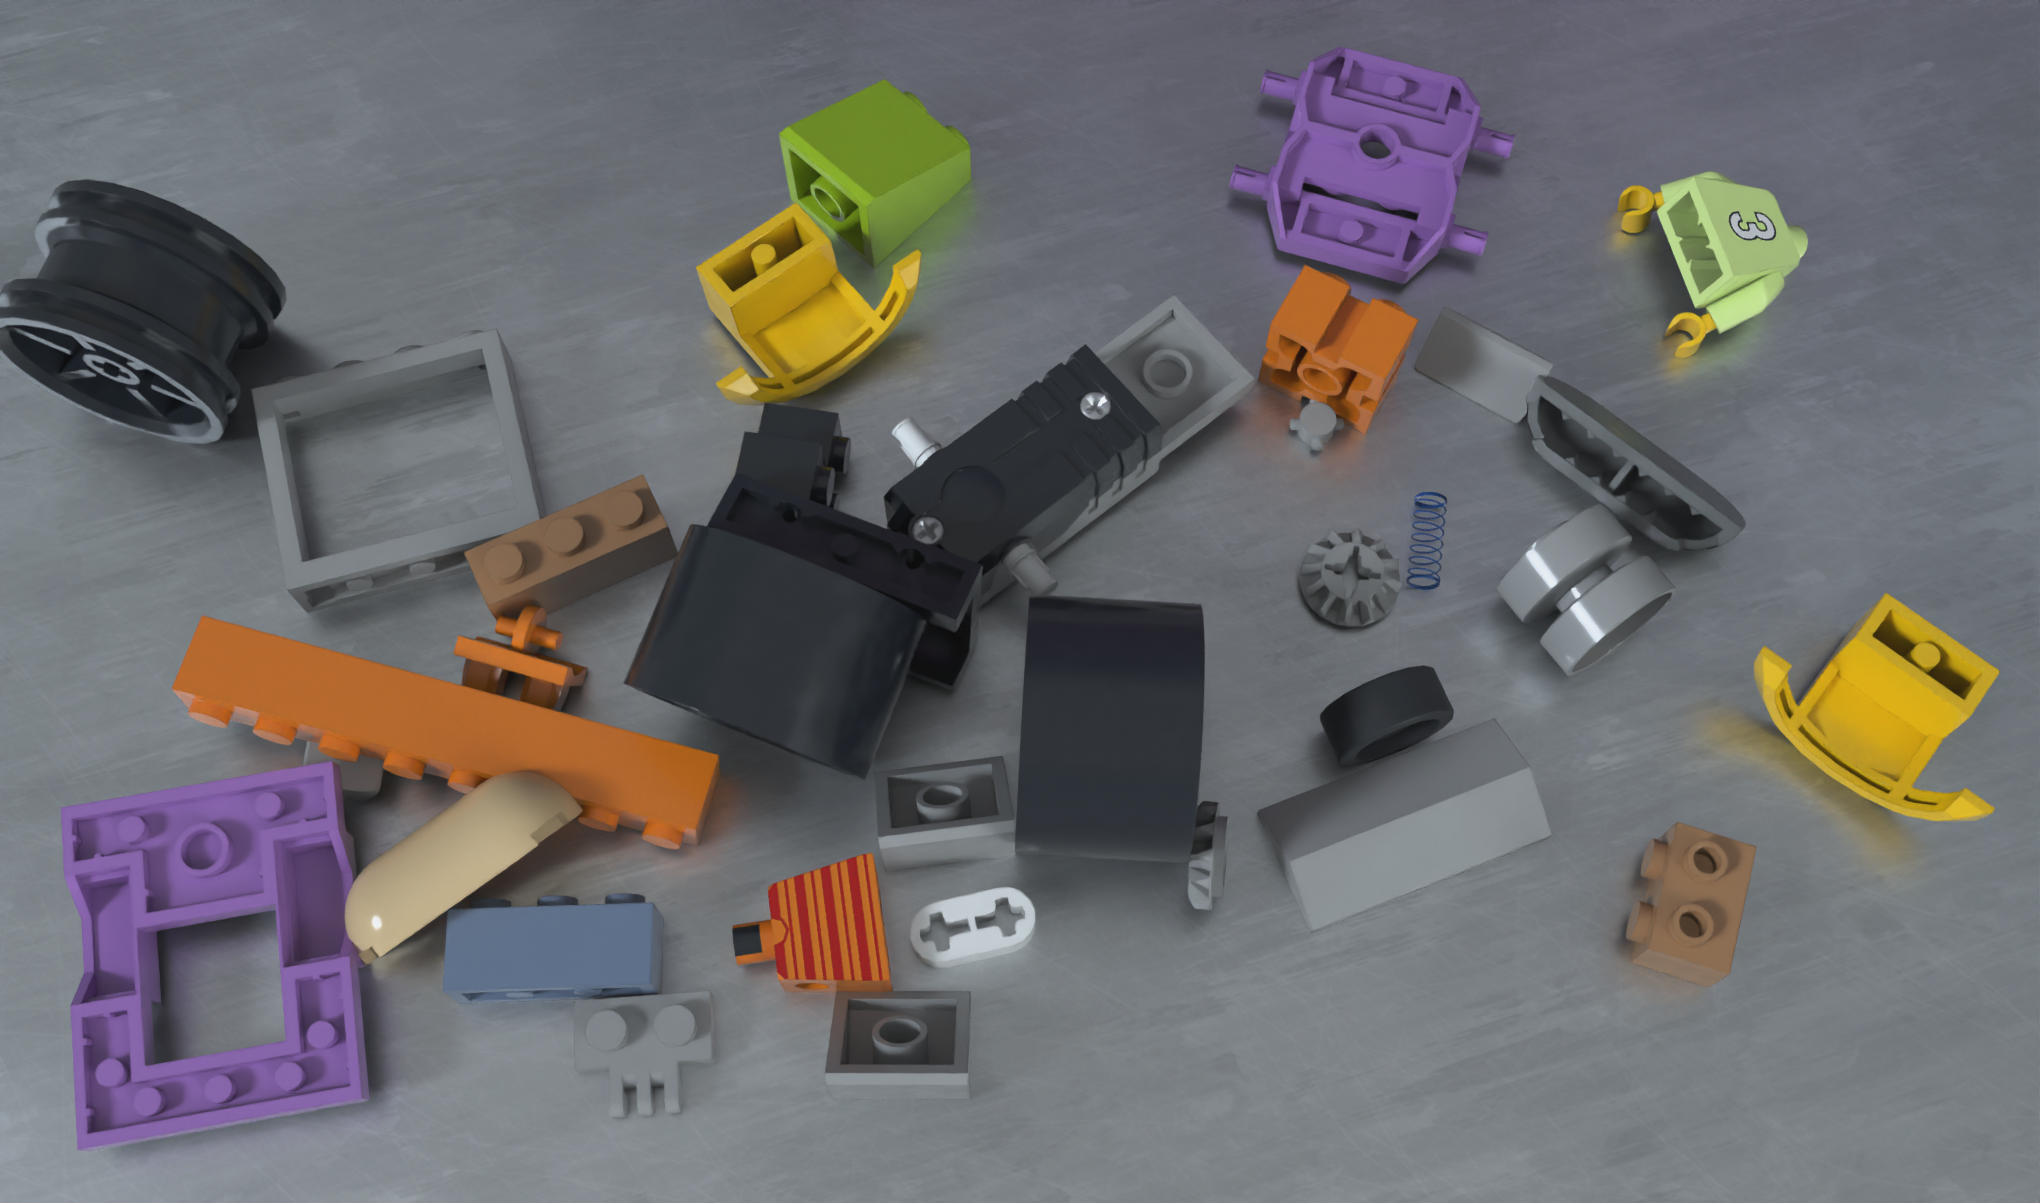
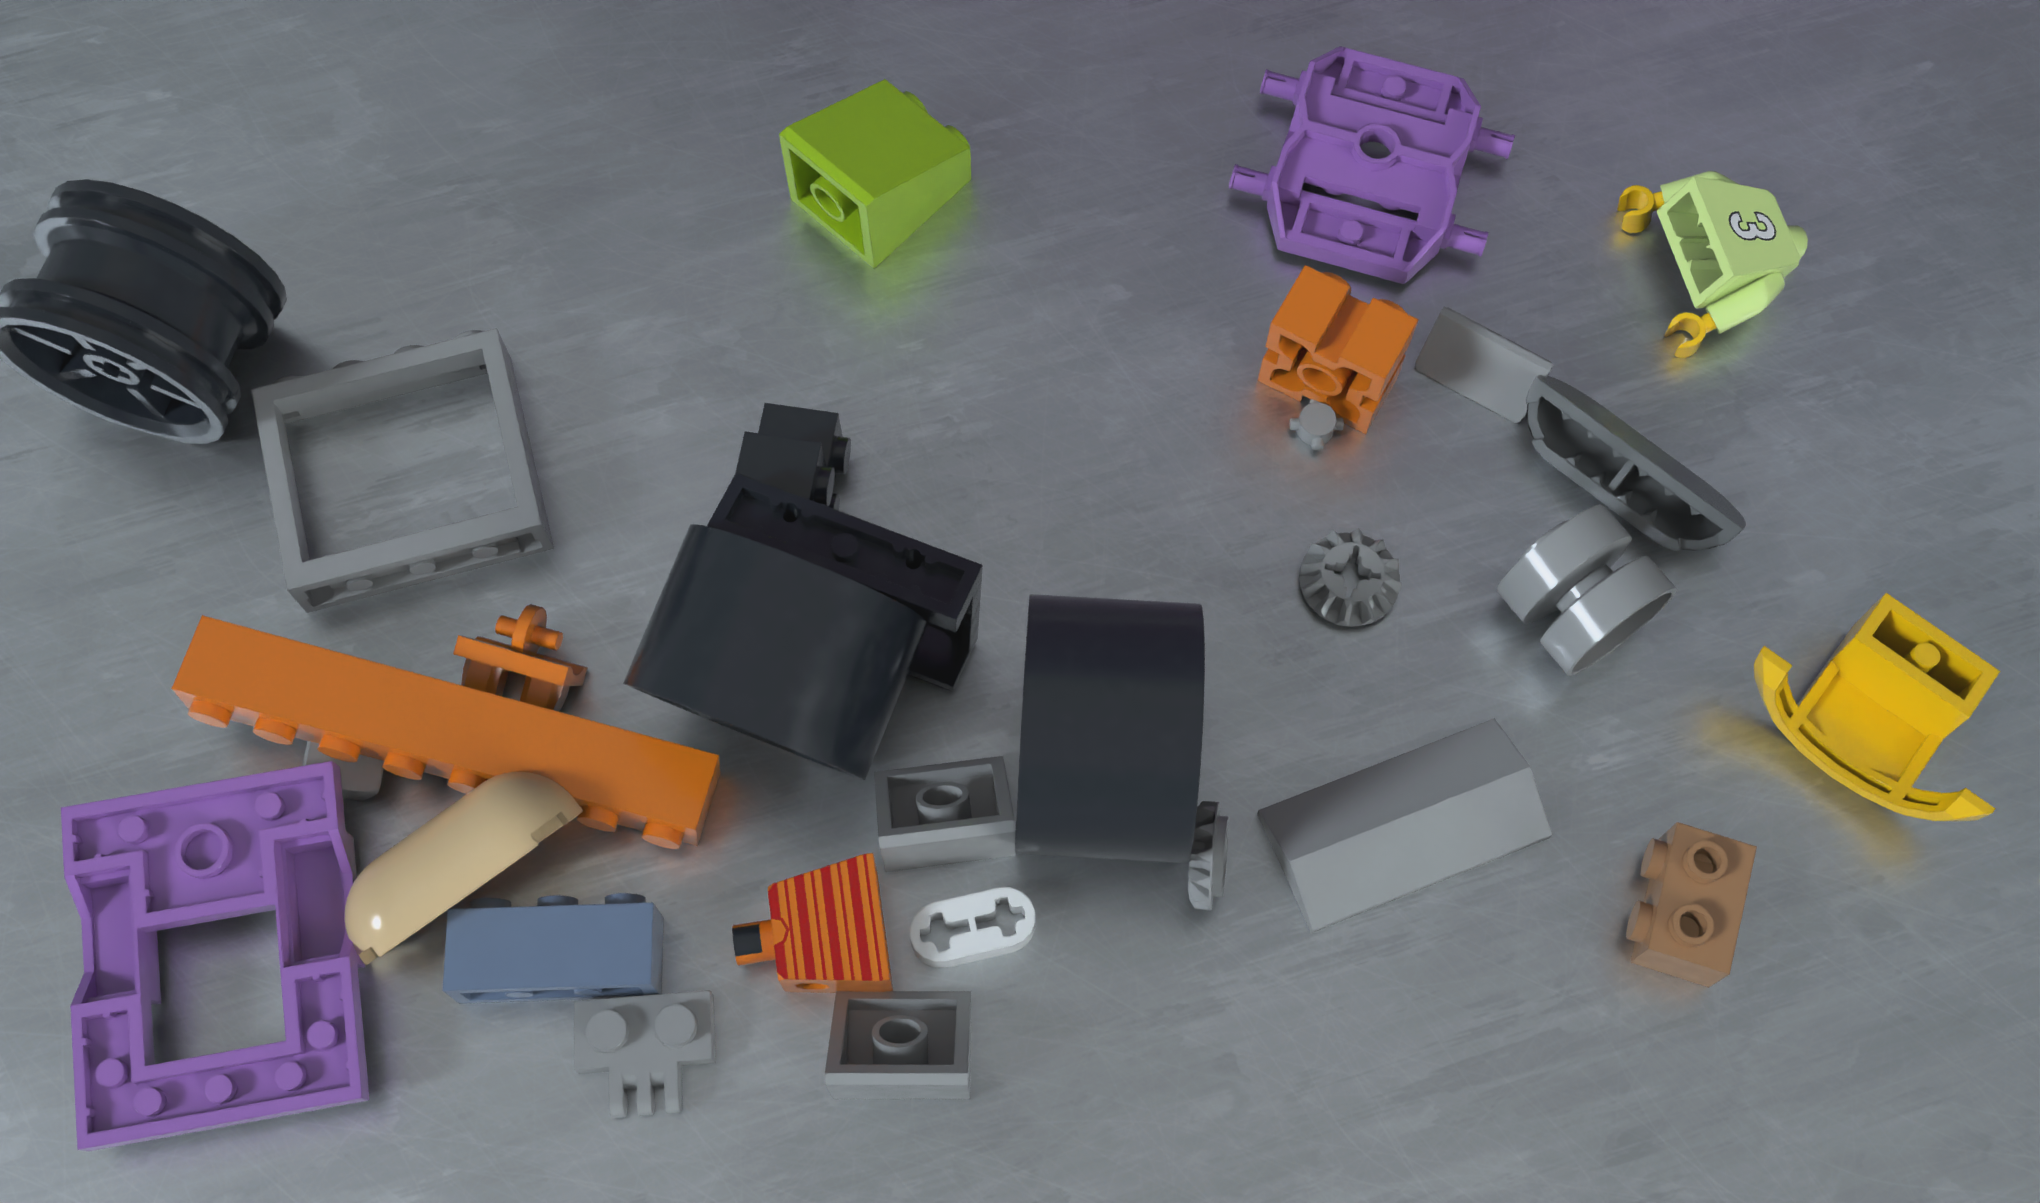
(573, 551): medium nougat brick -> none
(796, 309): yellow piece -> none
(1064, 448): black piece -> none
(1386, 715): black tyre -> none
(1422, 505): blue piece -> none

